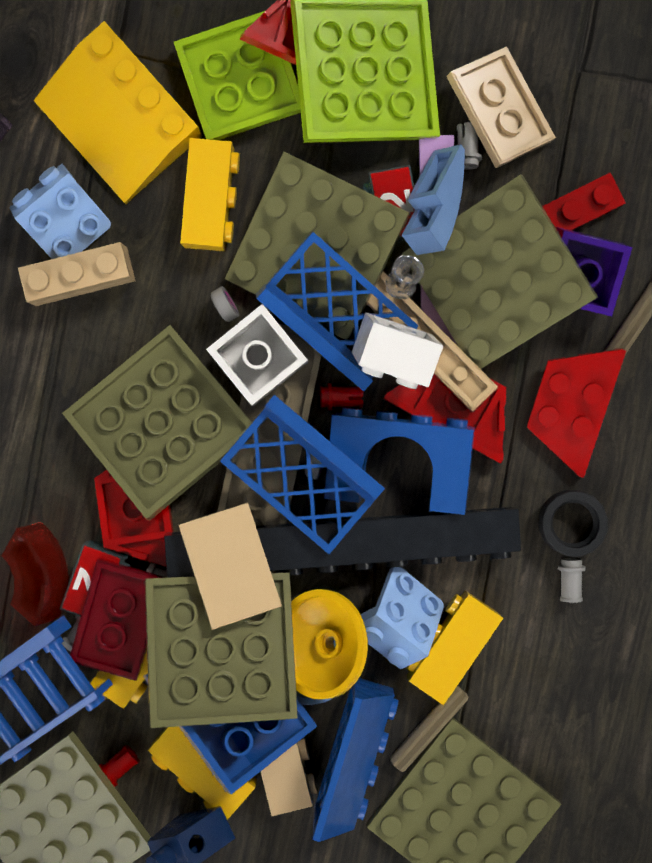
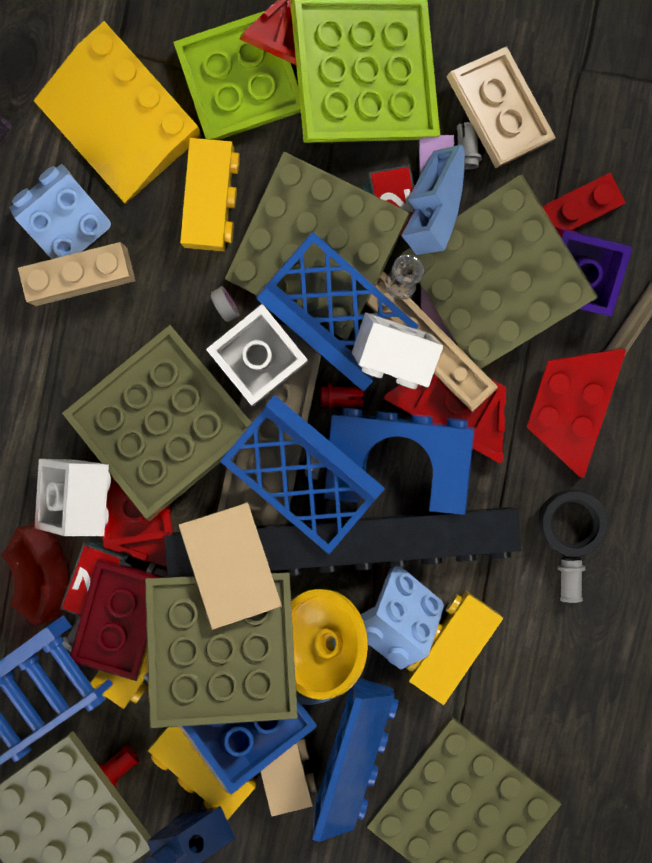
(72, 497): none -> white brick
(428, 730): dark tan axle -> none

